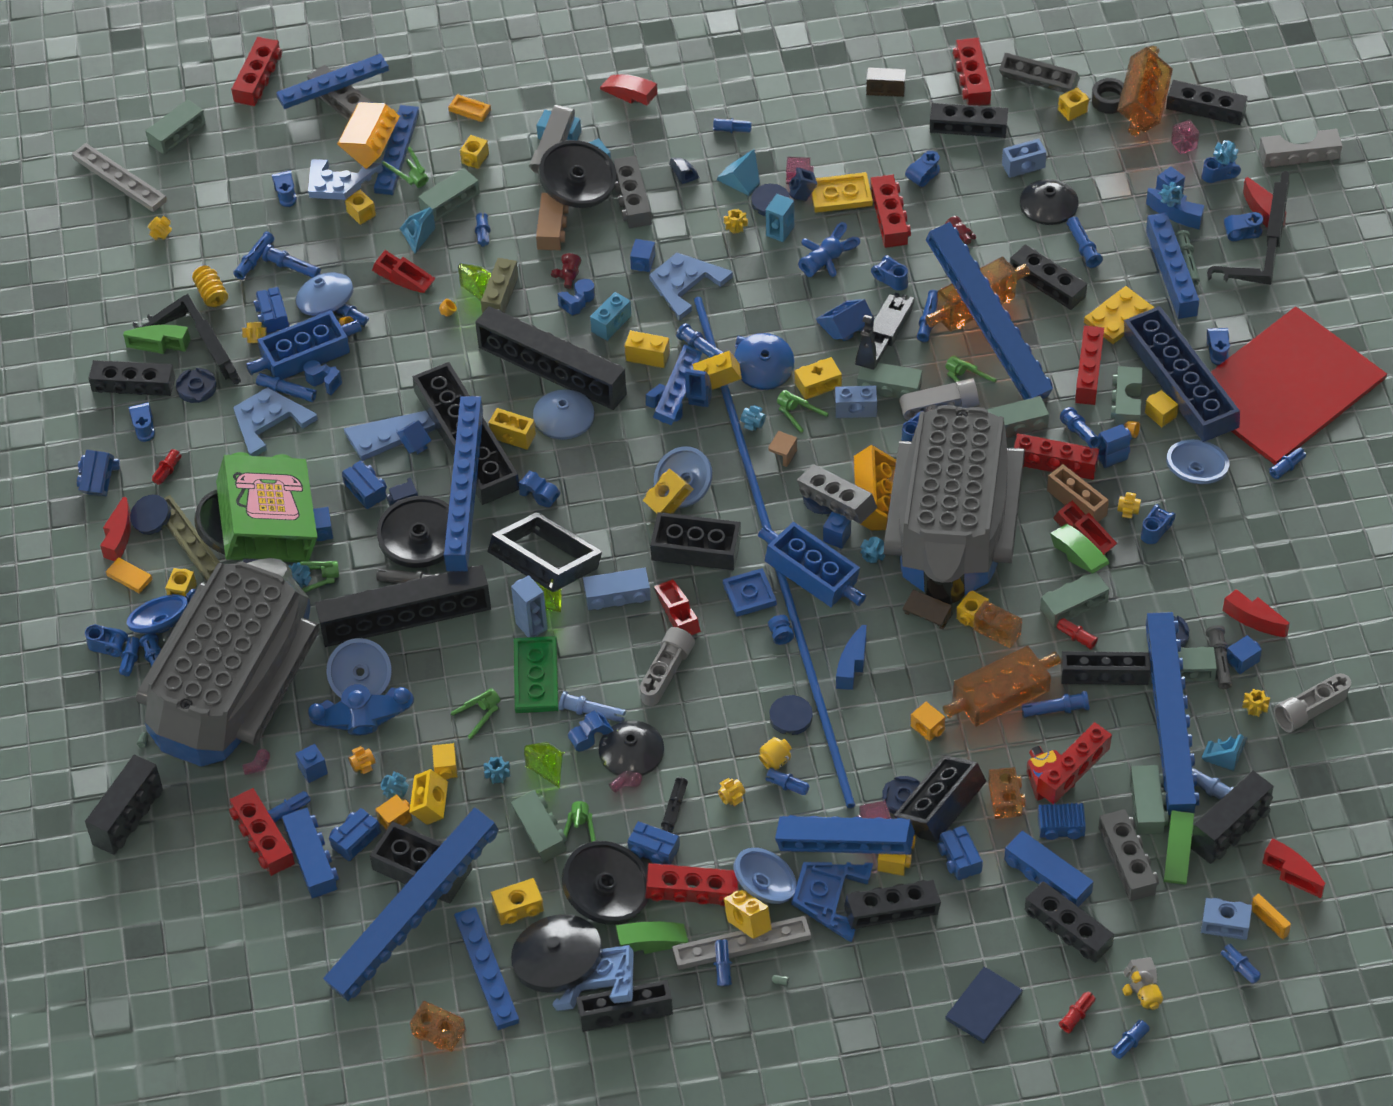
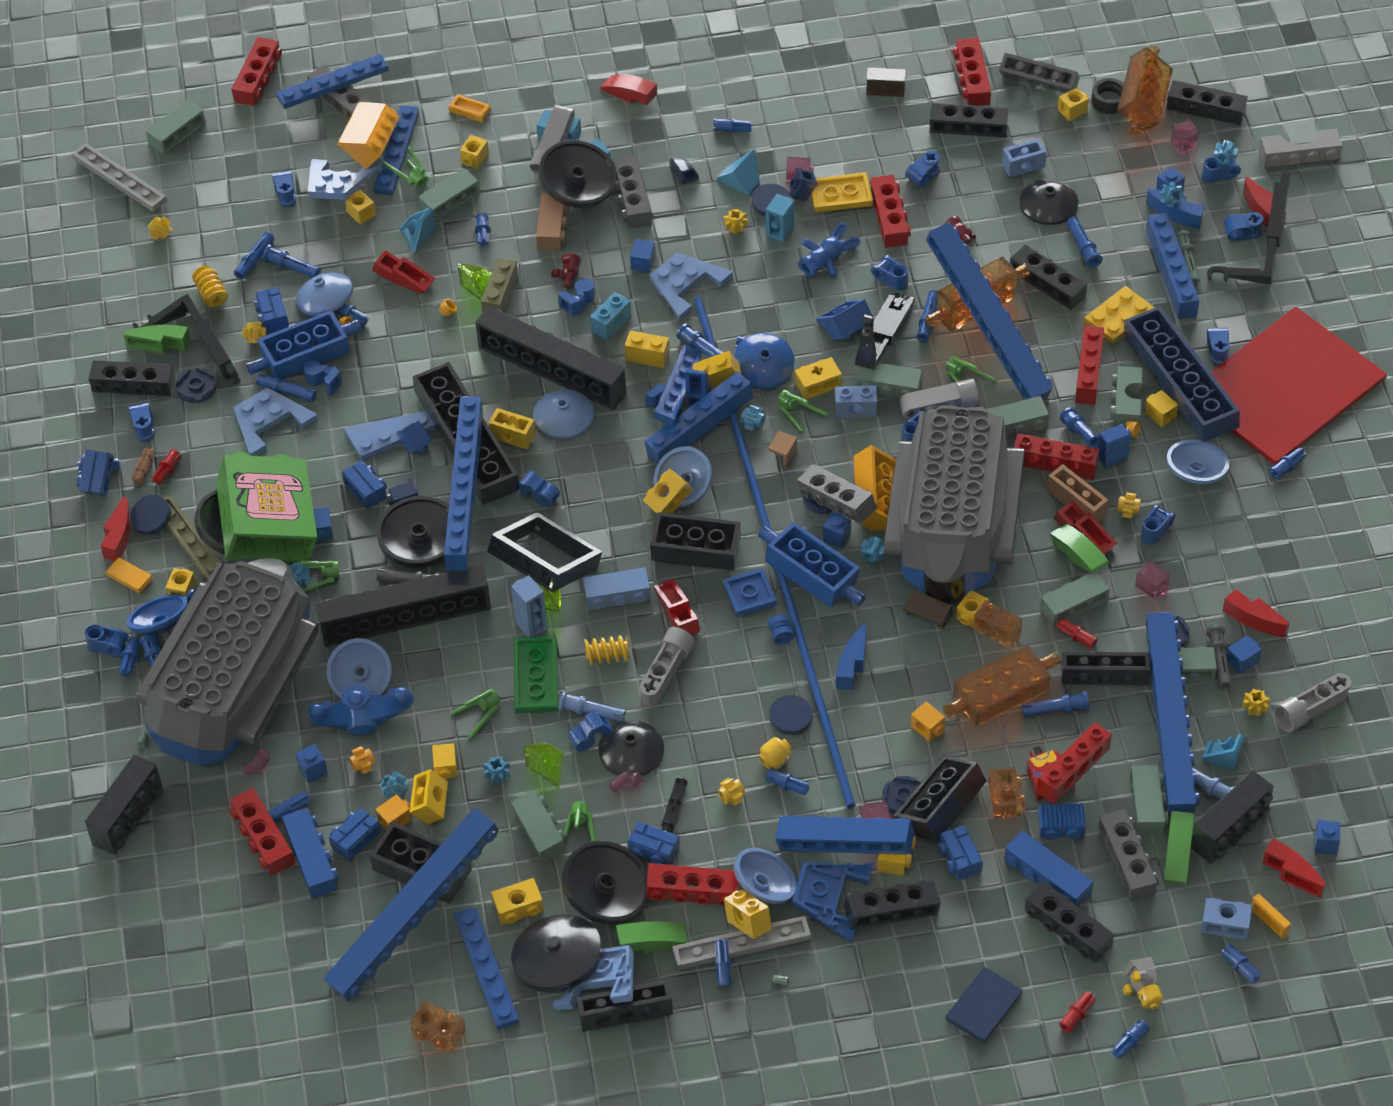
(143, 465): none -> medium nougat axle
(606, 650): none -> yellow piece
(700, 417): none -> blue brick
(1153, 580): none -> clear pink brick
(1327, 837): none -> blue brick

